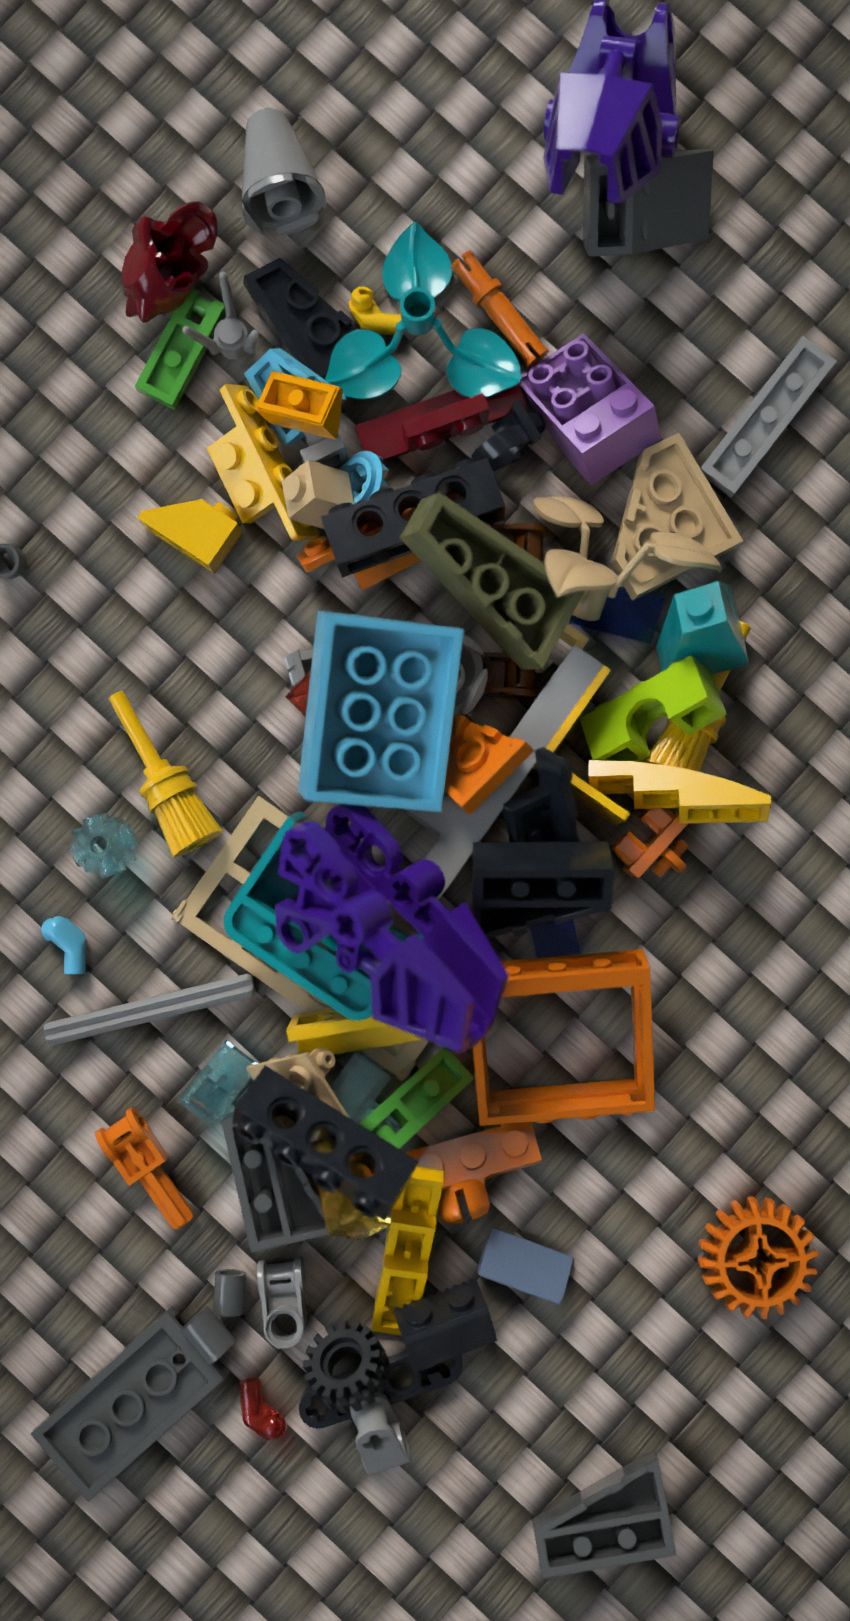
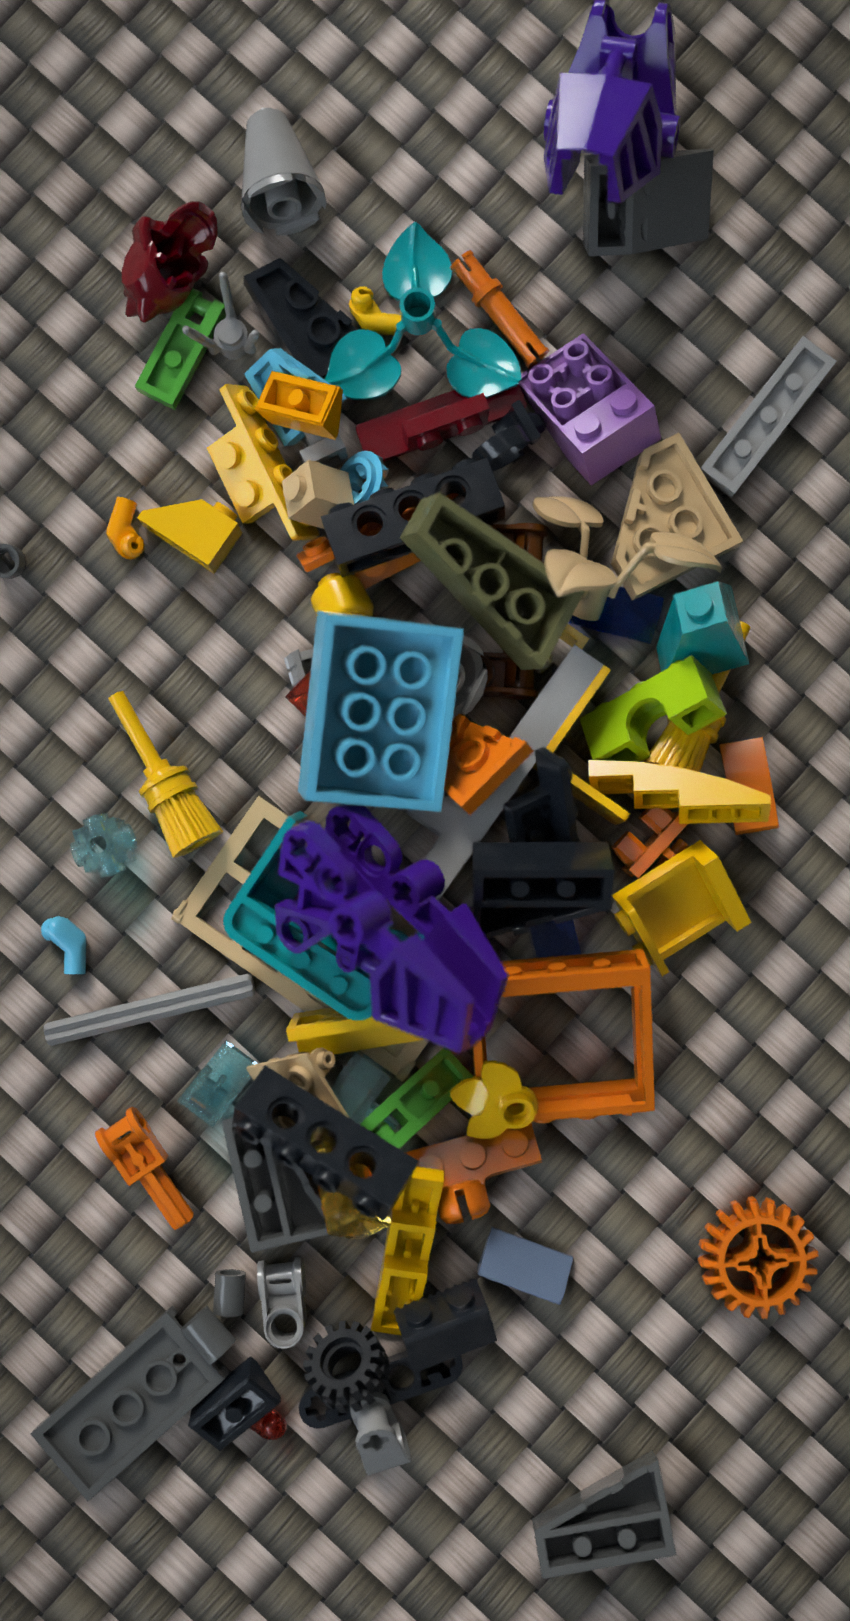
(121, 532): none -> light orange arm
(234, 1405): none -> black slope
(341, 596): none -> yellow head
(490, 1099): none -> yellow plate
(678, 904): none -> yellow panel
(748, 765): none -> orange slope

